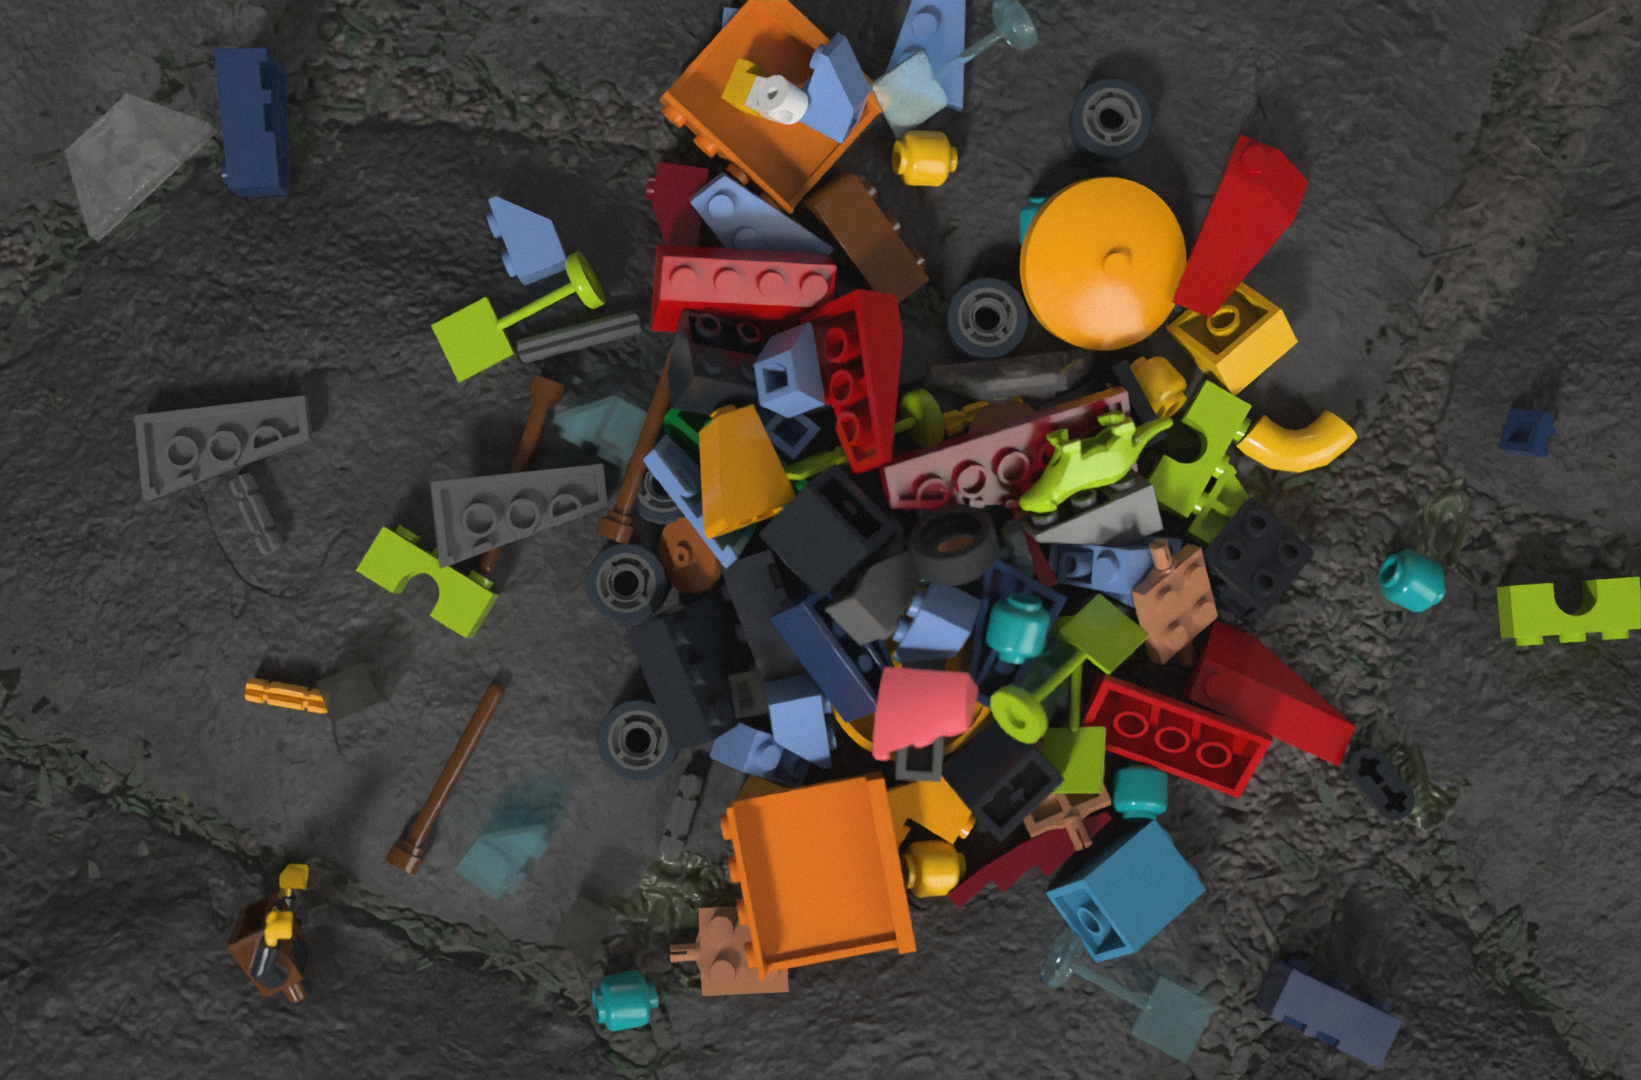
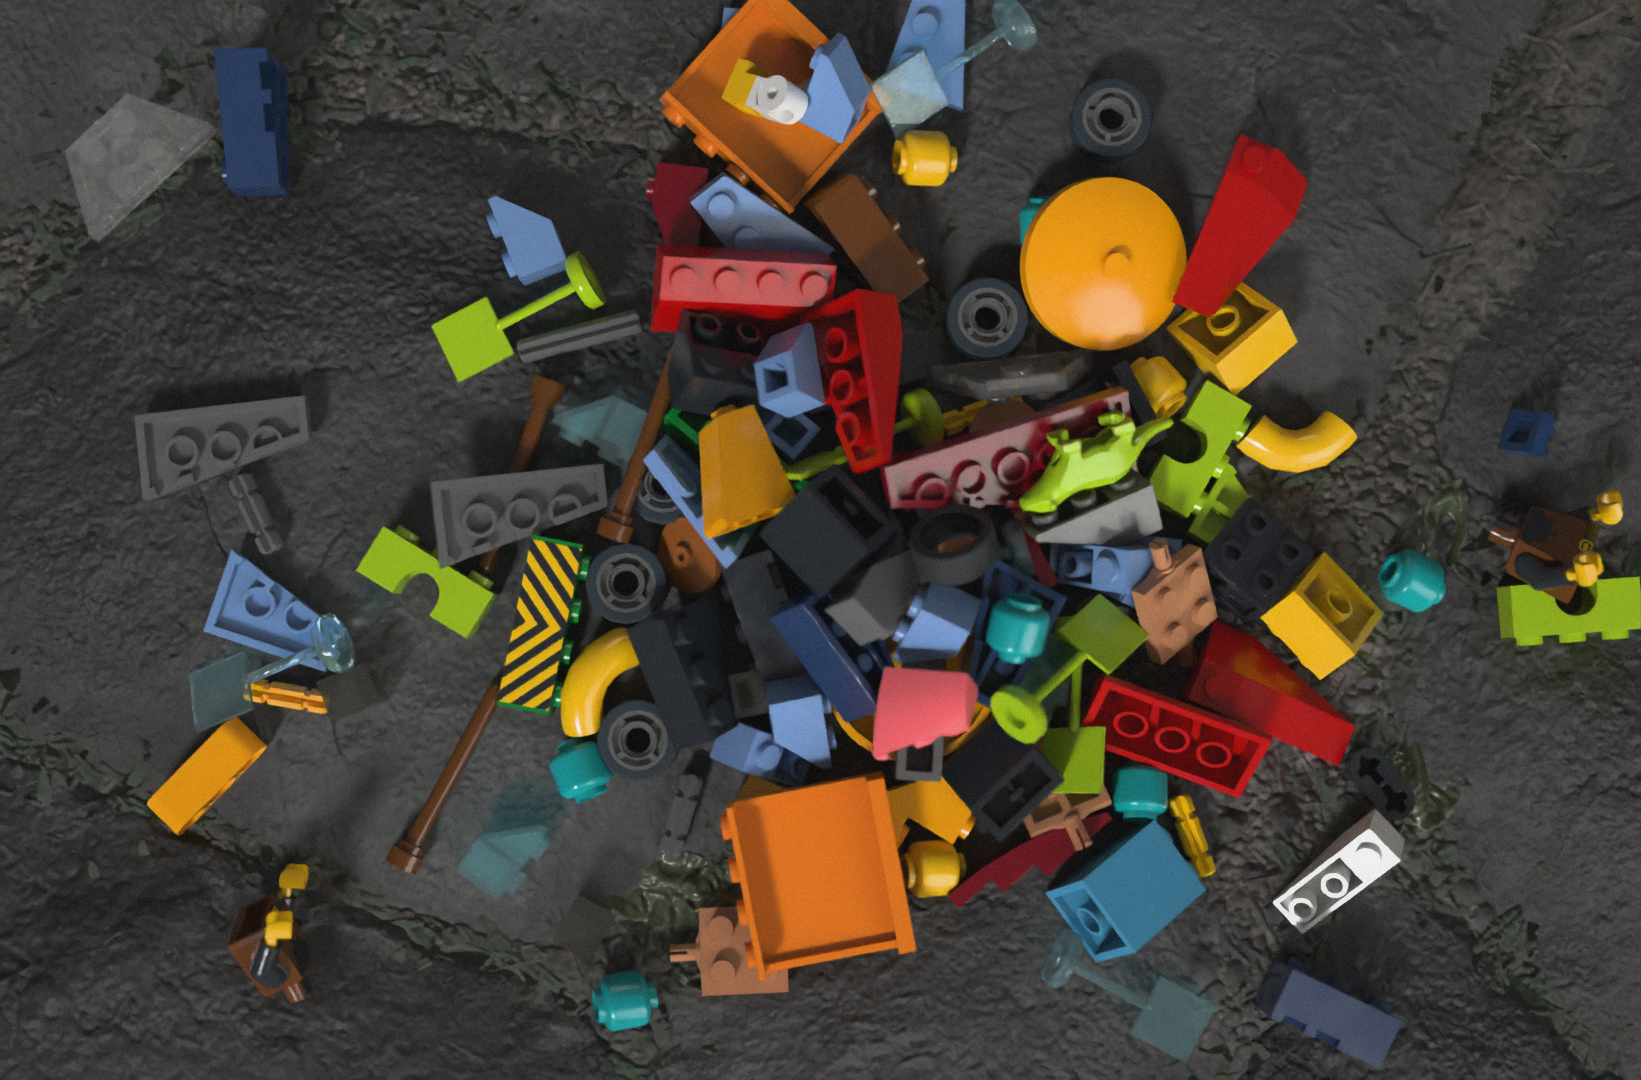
(206, 775): none -> light orange beam
(225, 686): none -> clear light blue piece
(260, 612): none -> medium blue wing
(543, 625): none -> brick
(579, 770): none -> teal head
(589, 679): none -> yellow cylinder
(1191, 834): none -> yellow axle
(1323, 616): none -> yellow slope
(1341, 871): none -> white slope
(1556, 547): none -> torso

